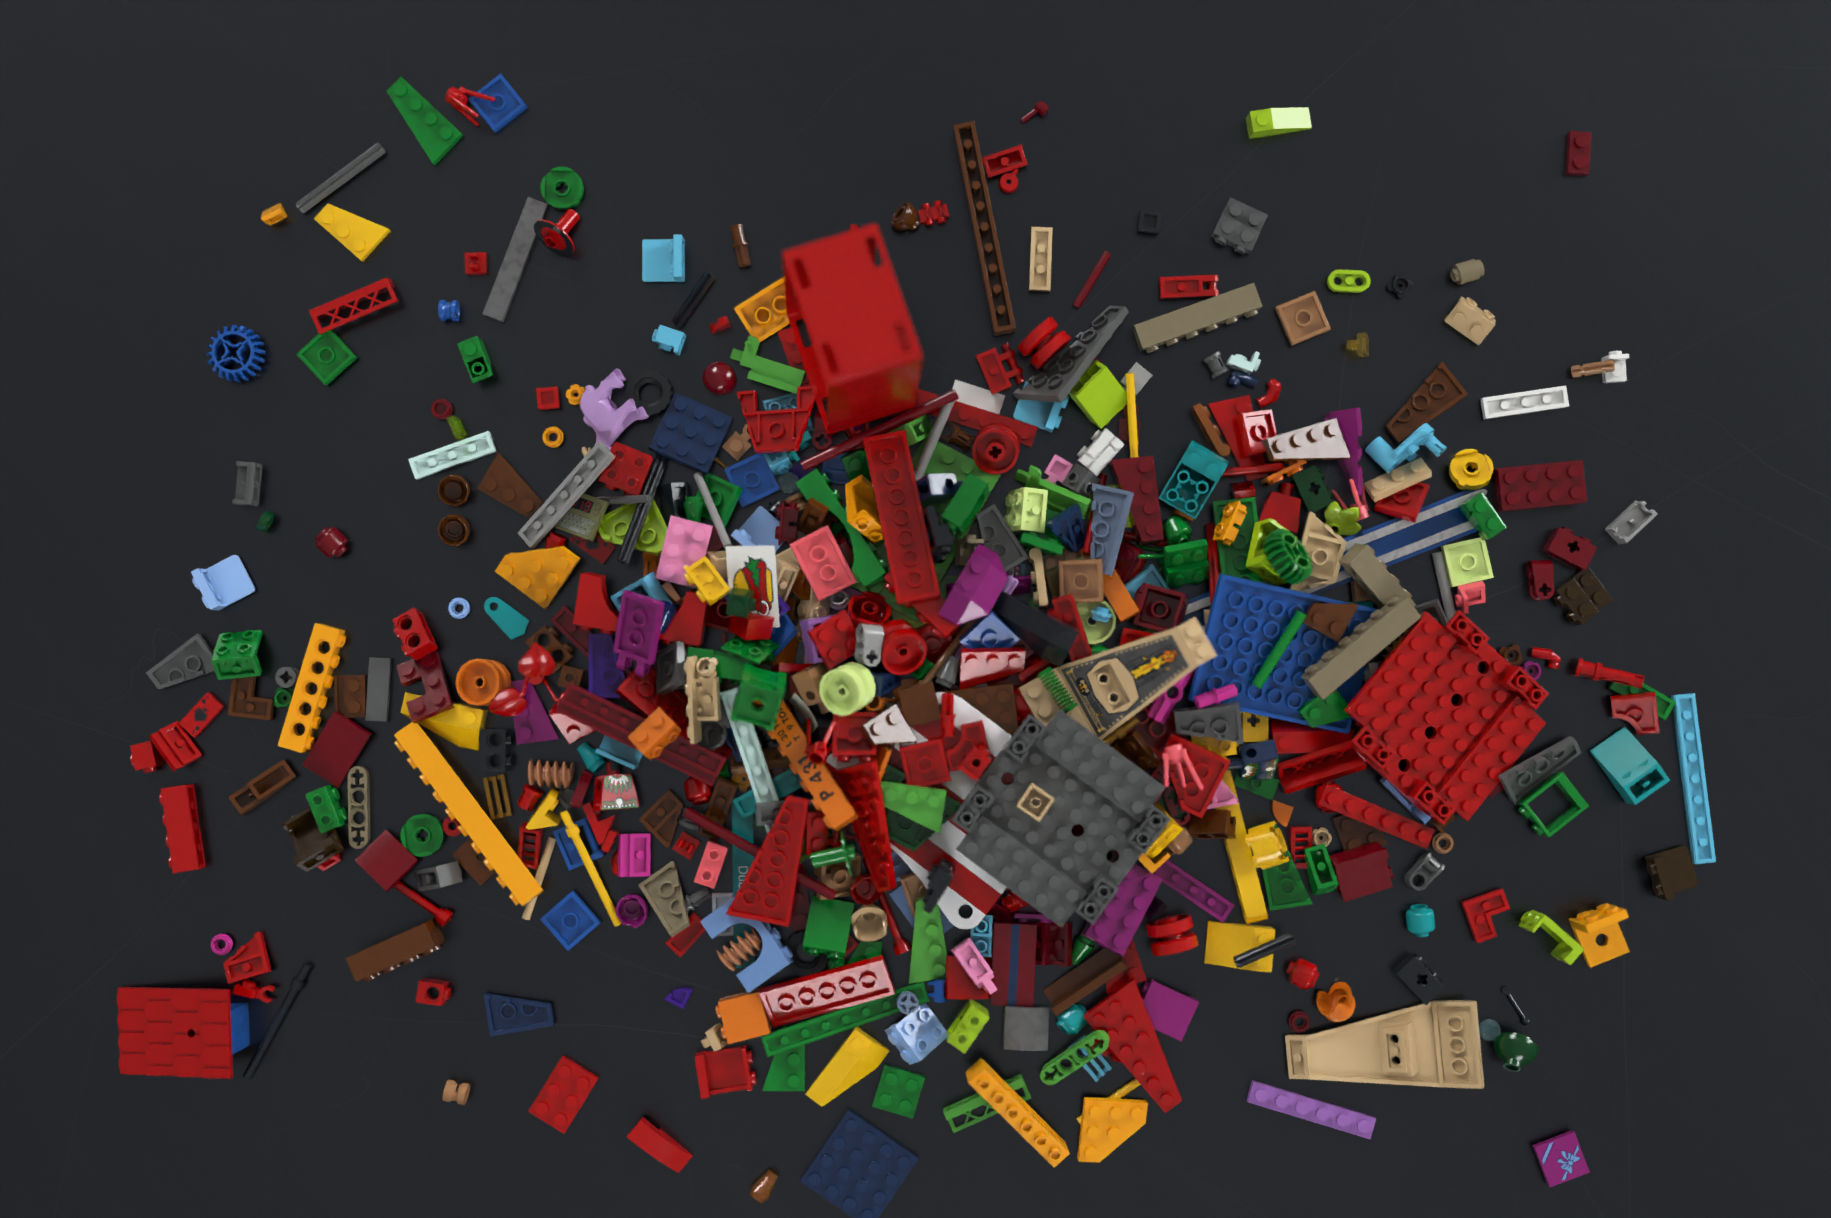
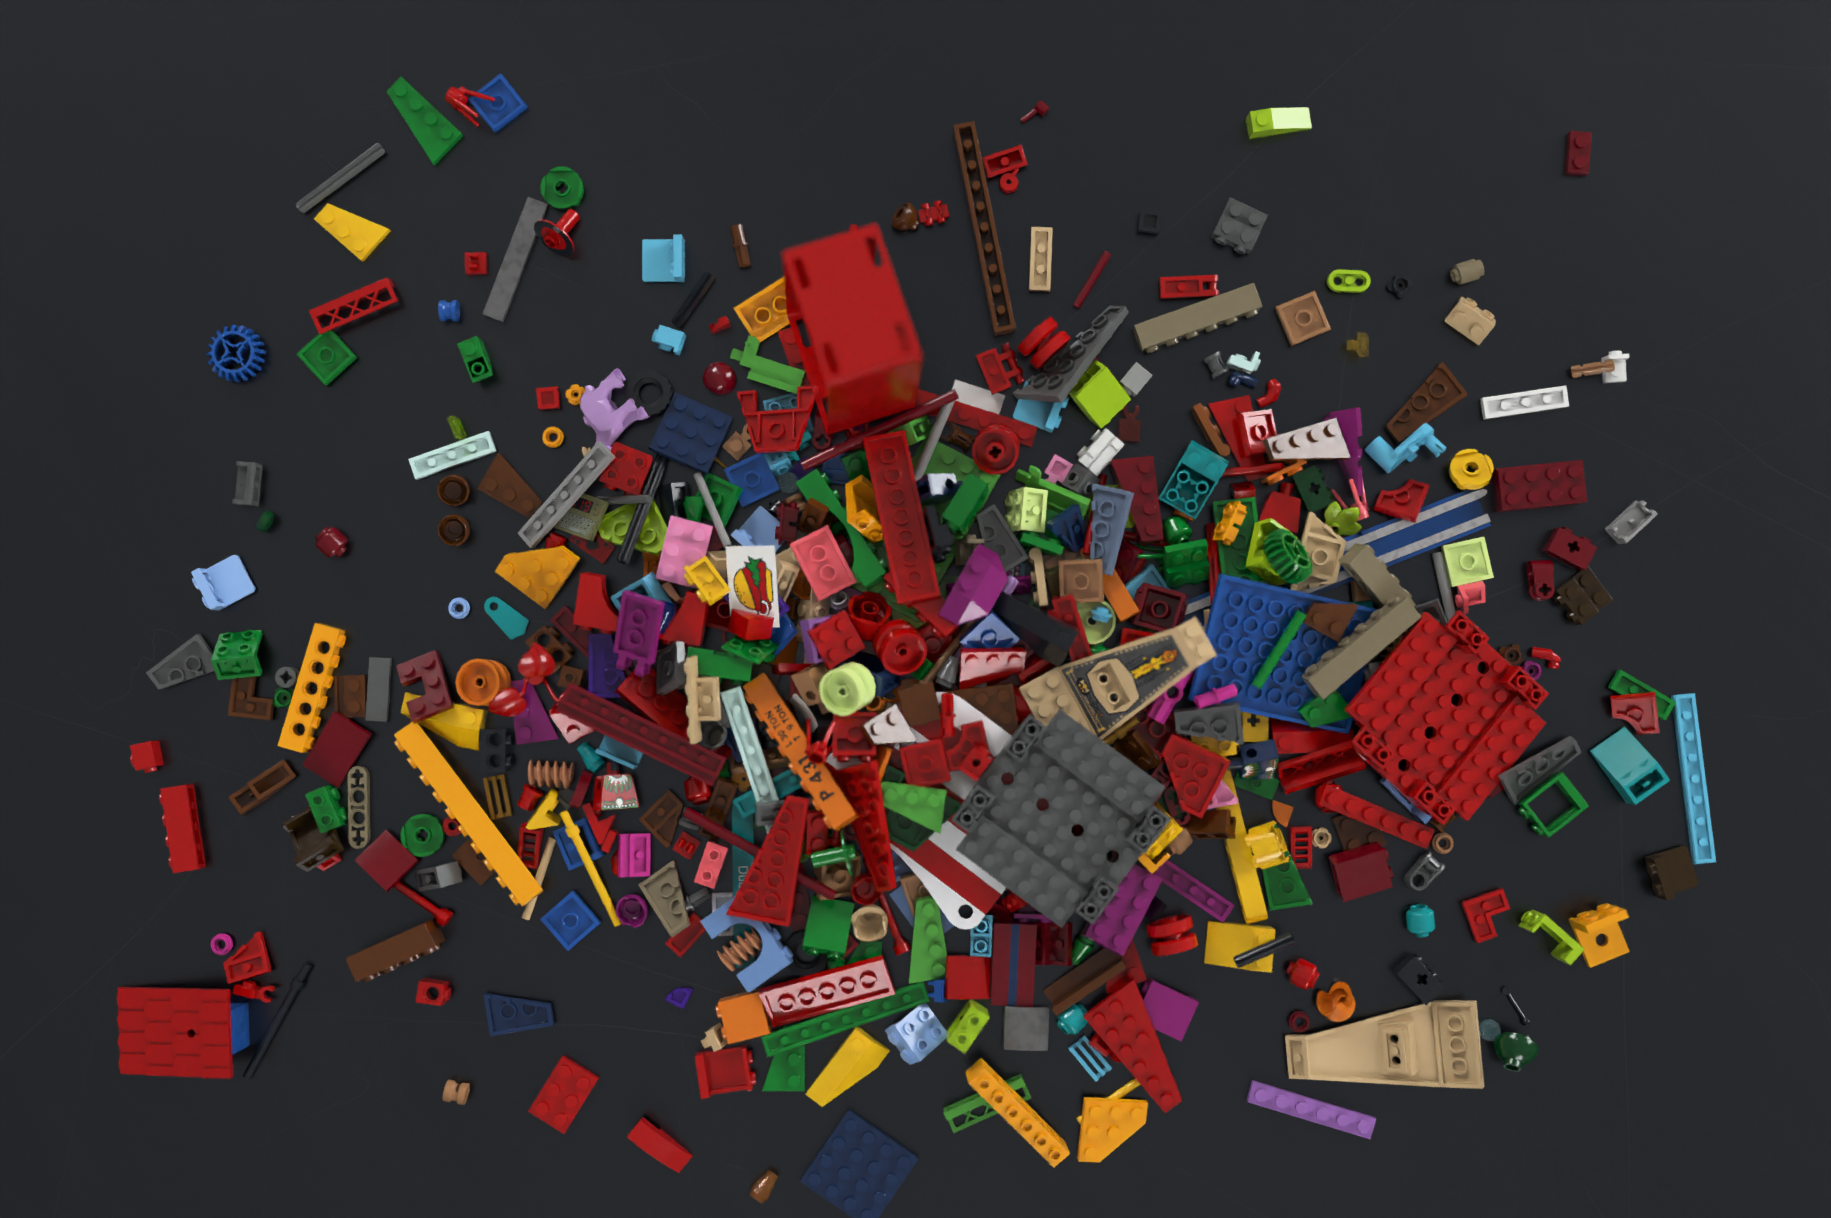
(175, 746): red plate -> none
(201, 714): red tile -> none
(274, 214): light orange slope -> none
(417, 632): red brick -> none
(441, 409): dark red plate -> none
(654, 734): orange bracket -> none
(702, 664): tan plate -> none
(740, 602): dark green brick -> none
(763, 686): green container -> none
(869, 641): light grey piece -> none
(898, 1091): green plate -> none
(910, 1003): sand blue wheel -> none
(938, 881): black plate -> none
(974, 965): bright pink hinge -> none
(1035, 801): tan piece -> none
(1071, 704): green piece -> none
(1072, 1055): bright green beam -> none
(1131, 409): yellow bar -> none
(1175, 754): coral plant -> none
(1320, 870): green slope -> none
(1397, 479): tan plate -> none
(1482, 516): green brick -> none
(1561, 1158): magenta tile -> none
(1598, 671): red pin -> none

